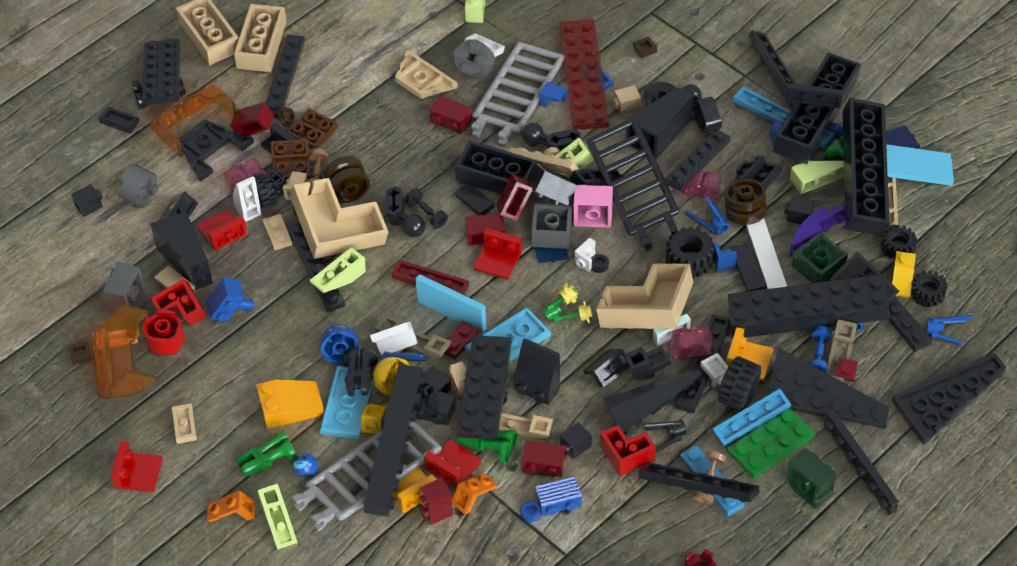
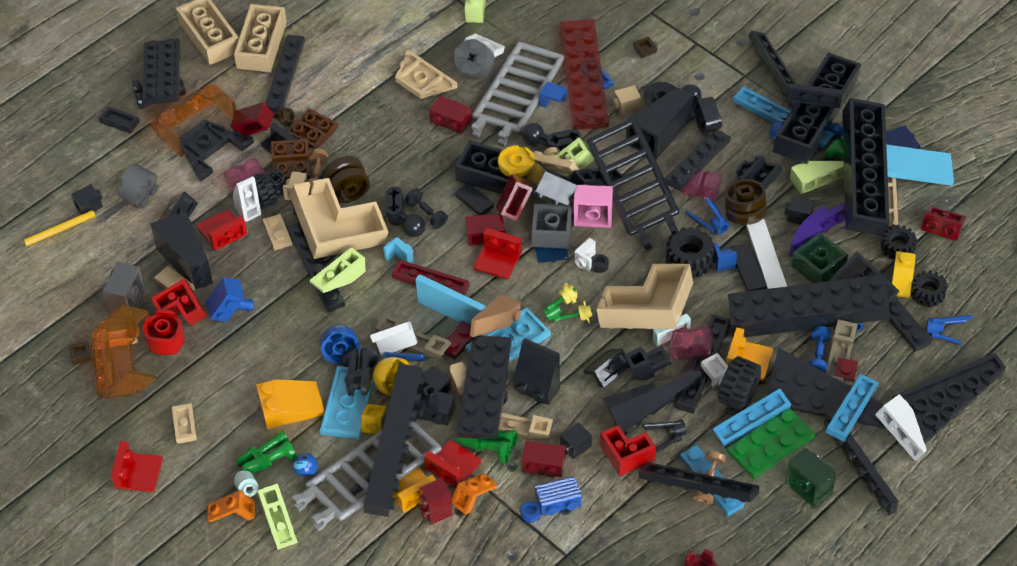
(58, 228): none -> yellow bar
(246, 483): none -> light aqua brick
(400, 249): none -> medium azure bracket
(497, 315): none -> medium nougat slope
(516, 161): none -> yellow tile
(852, 407): none -> dark azure plate
(902, 424): none -> white slope
(943, 222): none -> dark red bracket

